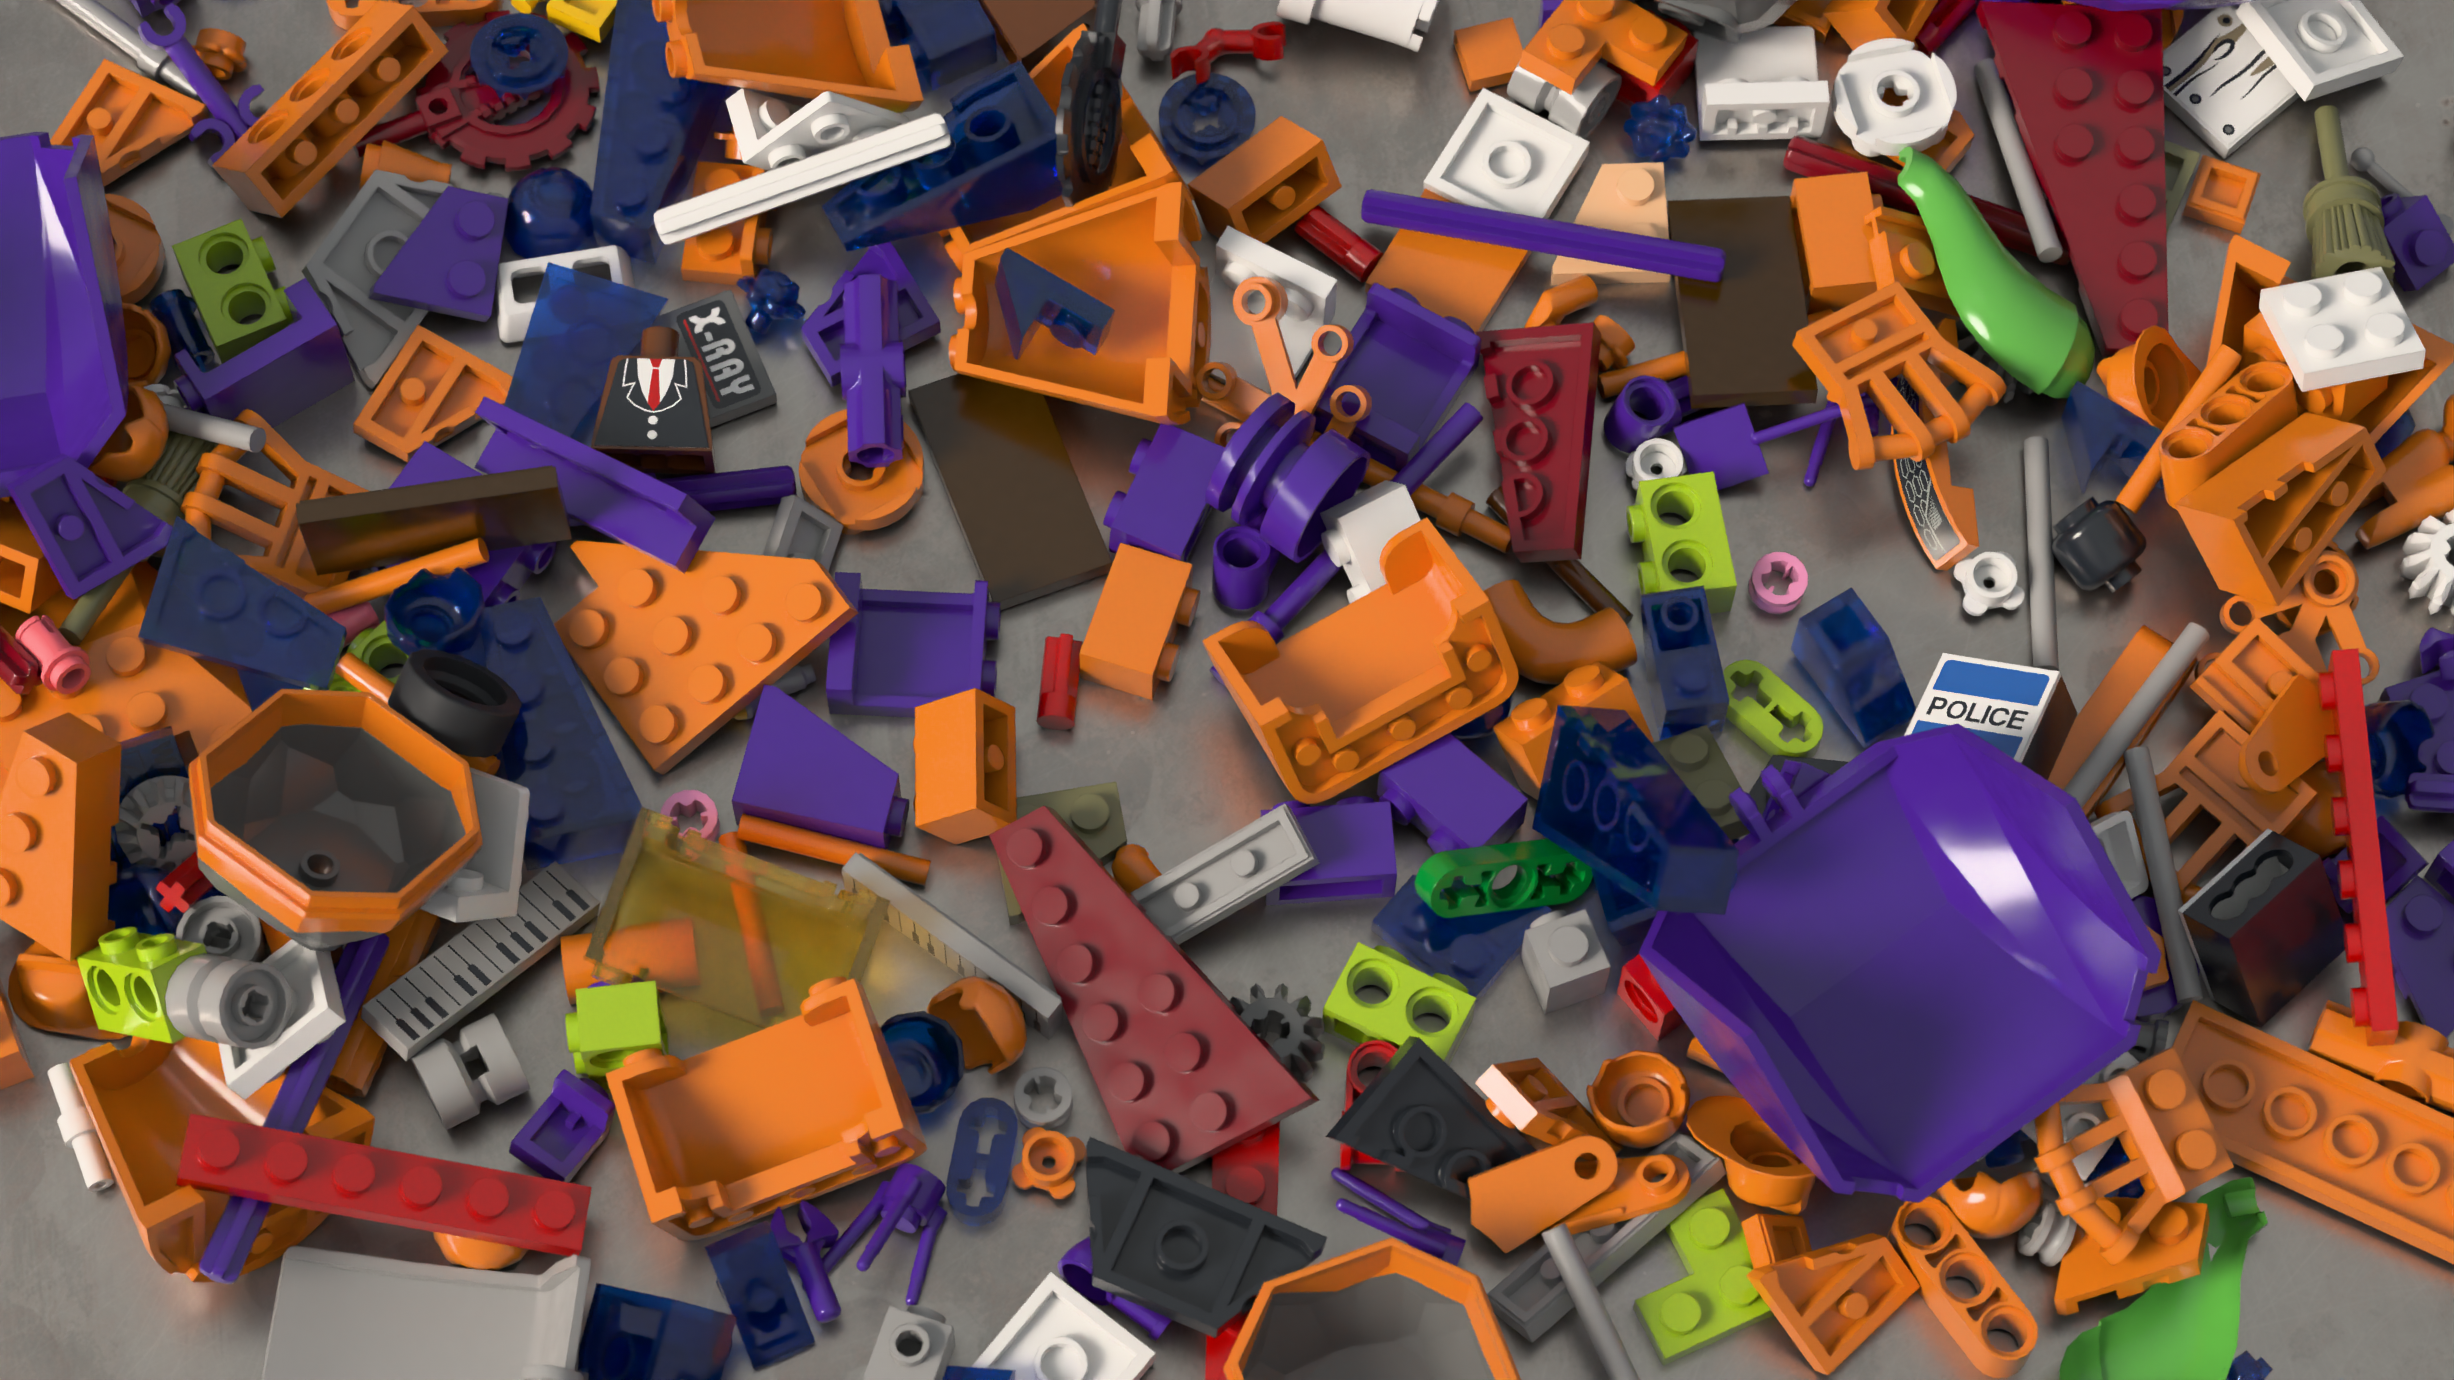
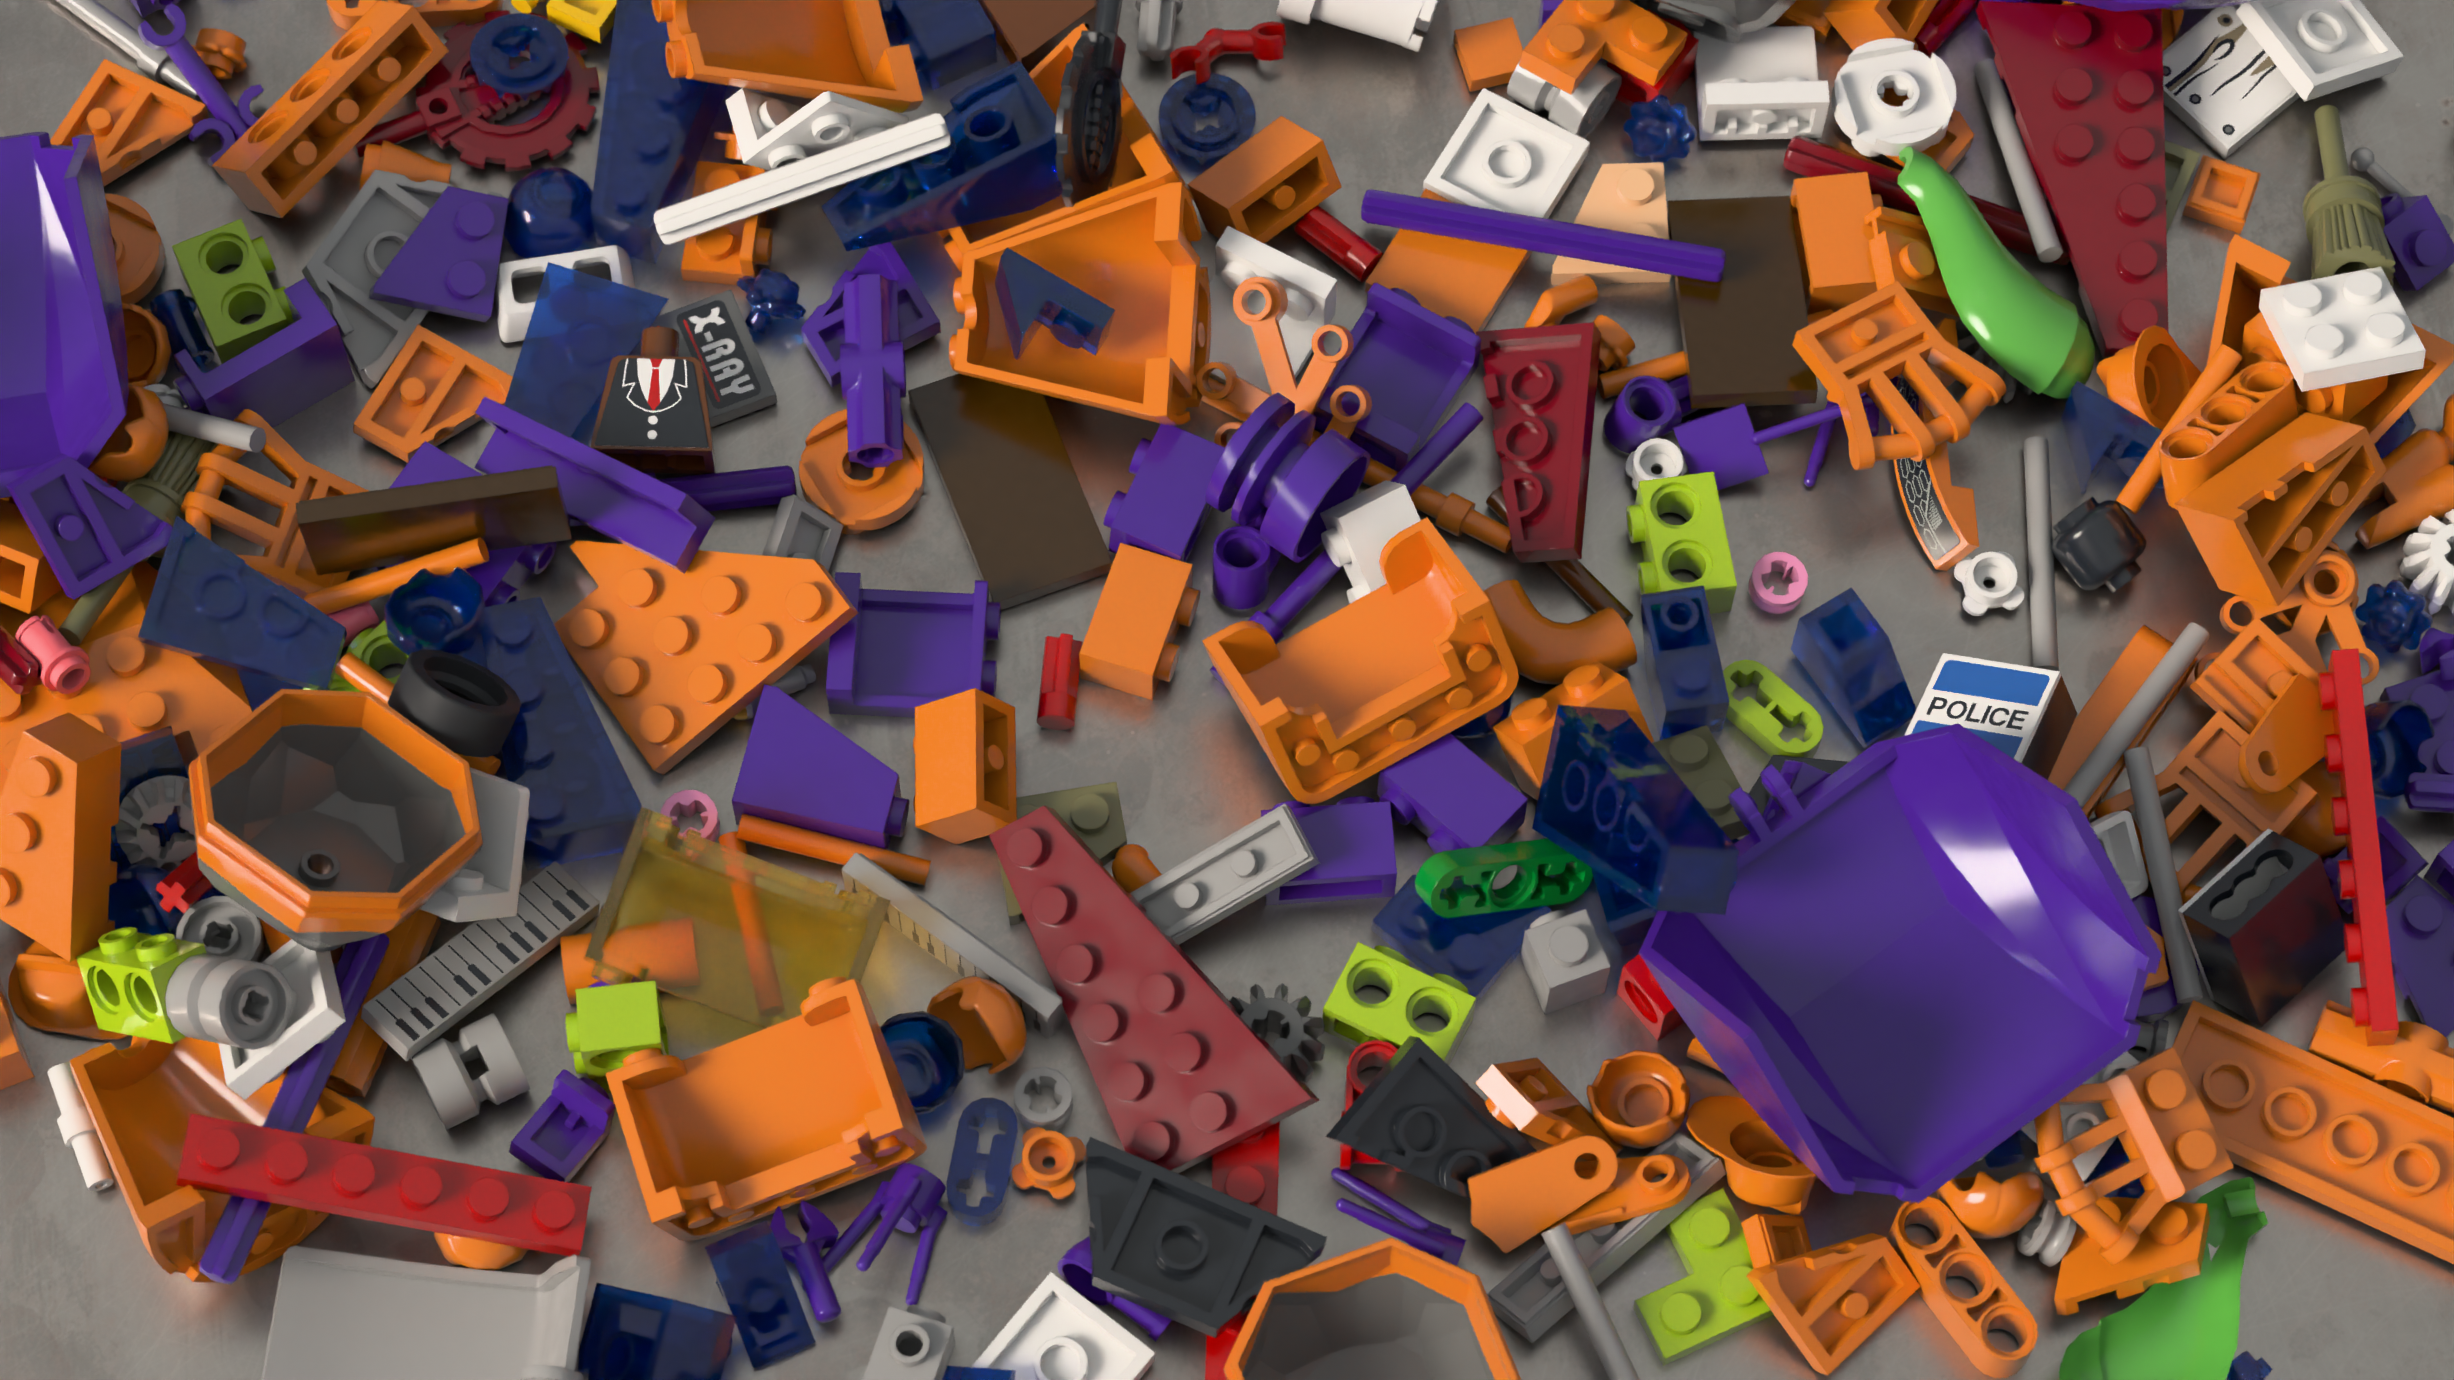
(2394, 616): none -> clear blue plant

